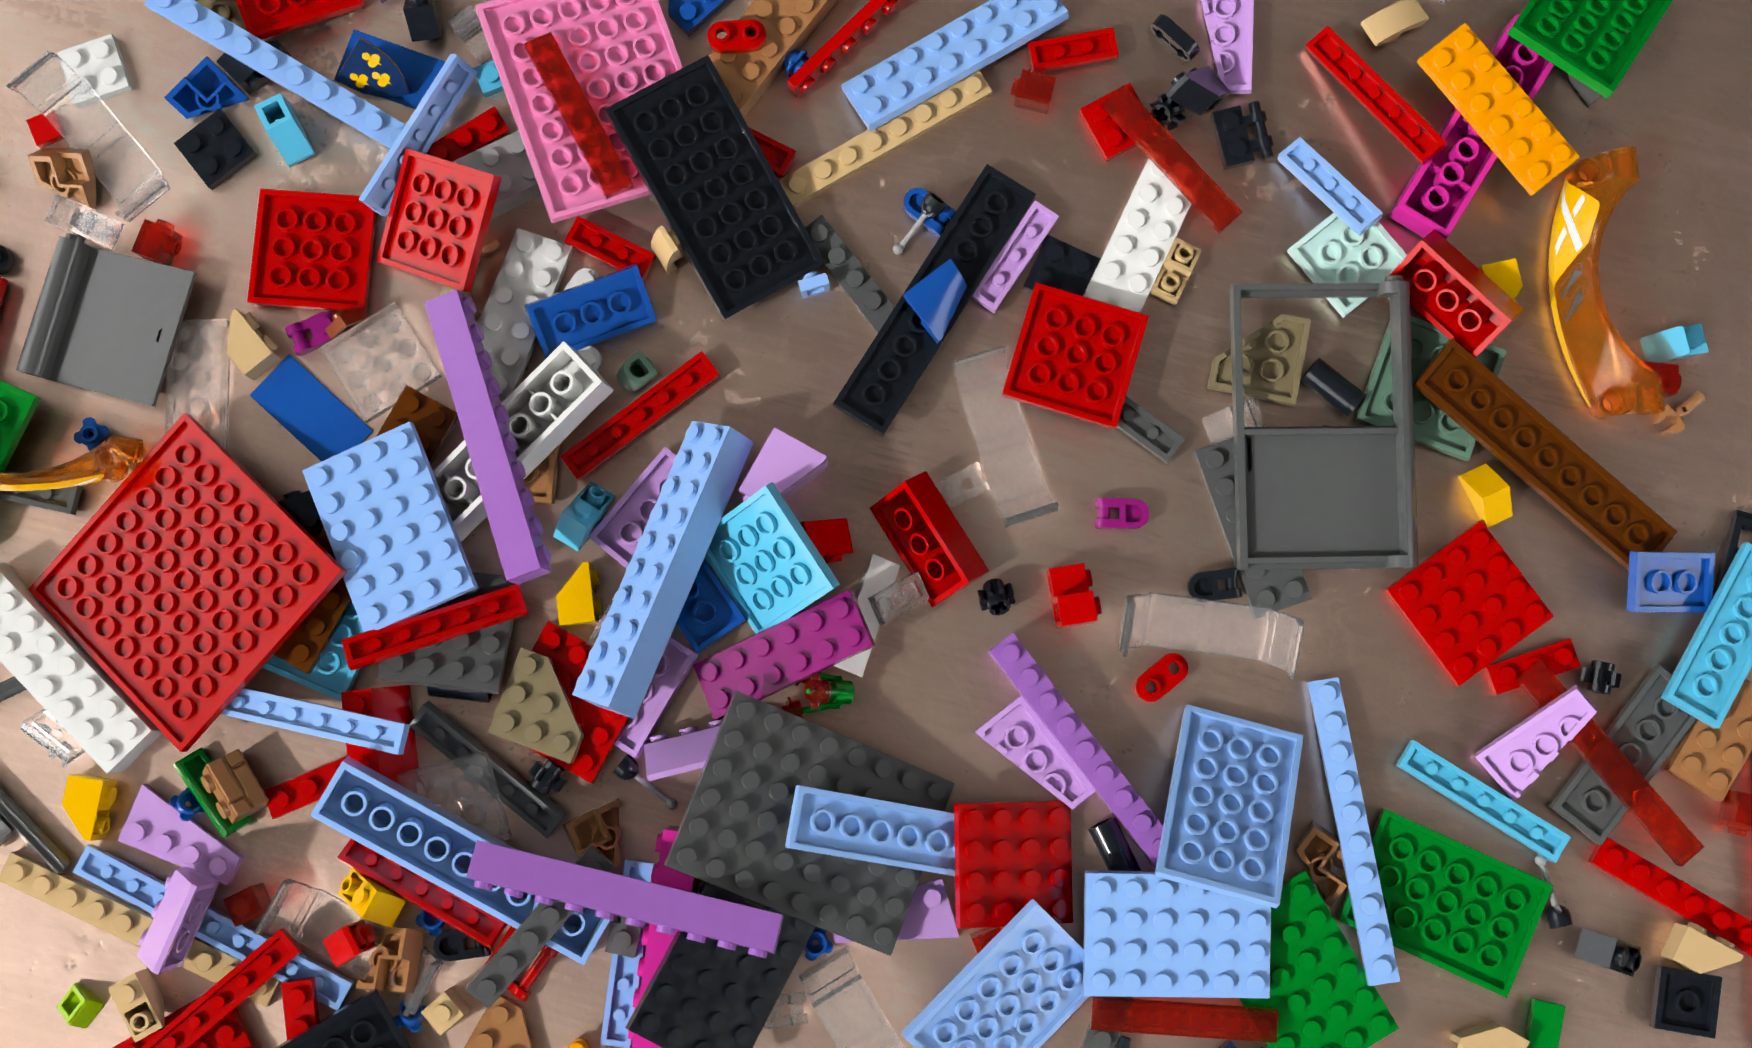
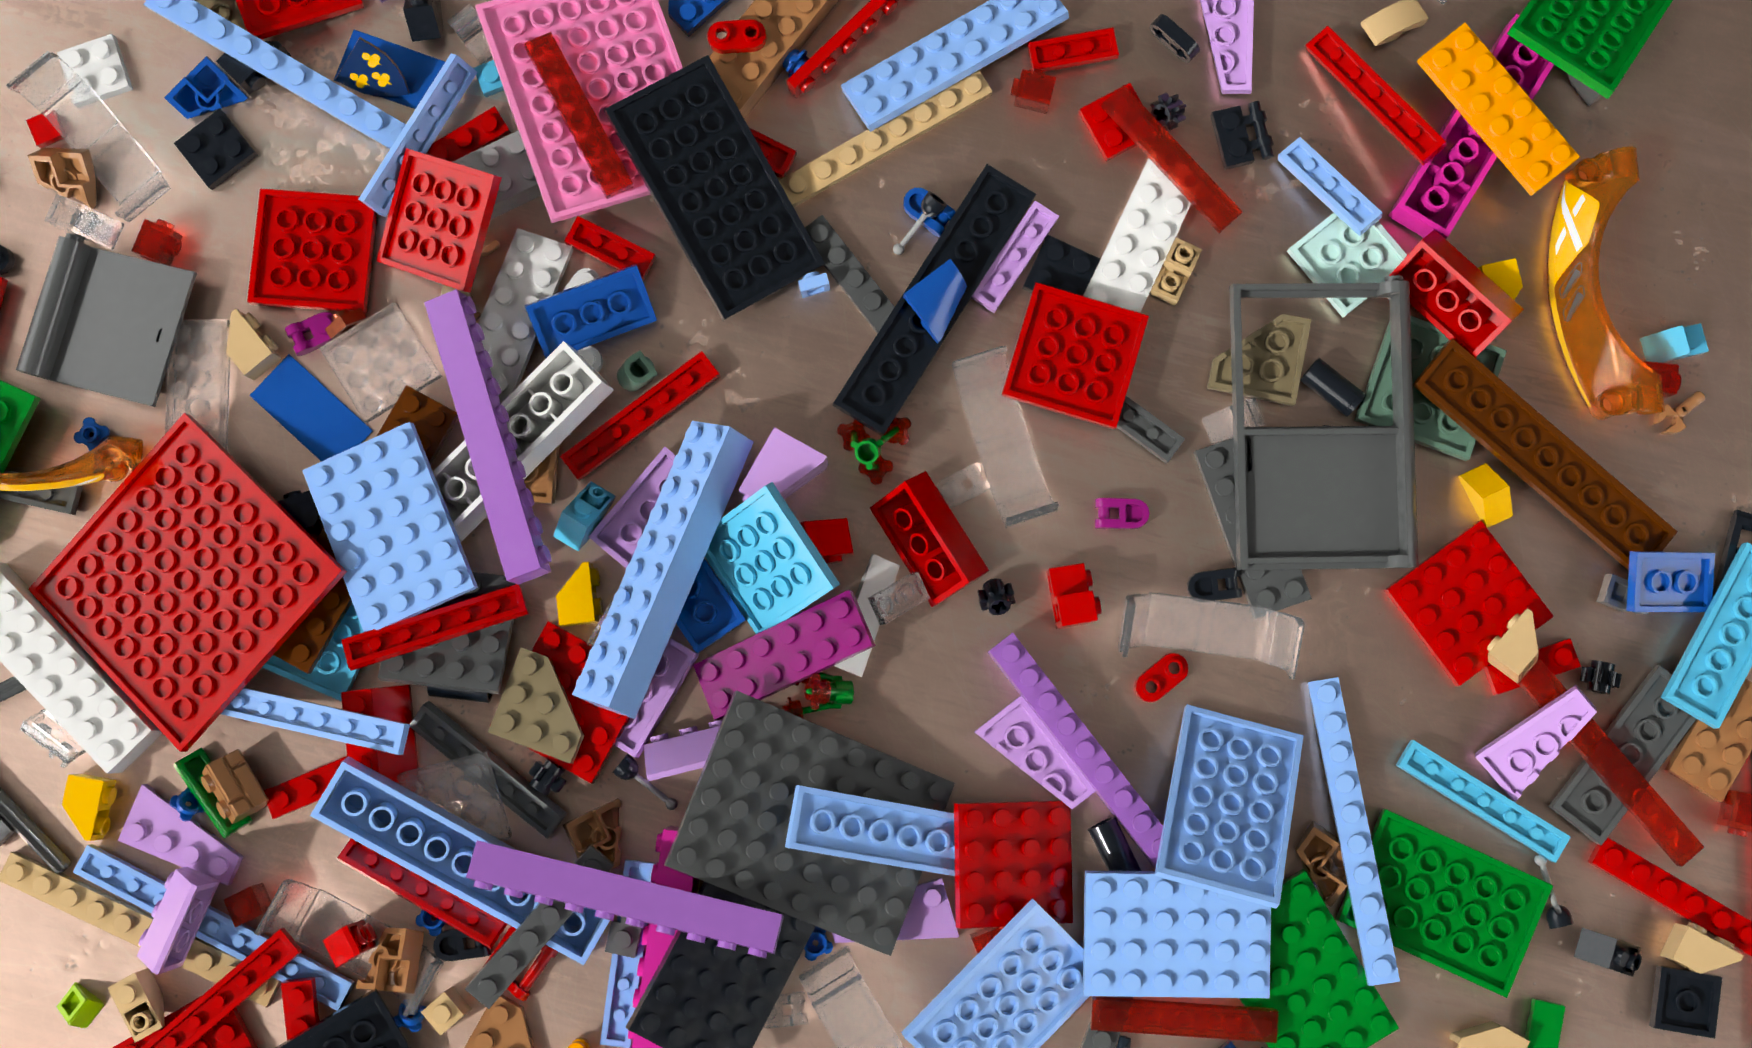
(284, 129): medium azure slope -> none
(371, 899): yellow slope -> none
(665, 247): tan slope -> none
(869, 450): none -> clear red plant
(1198, 90): black slope -> none
(1517, 648): none -> tan slope
(1614, 593): none -> flat silver plate

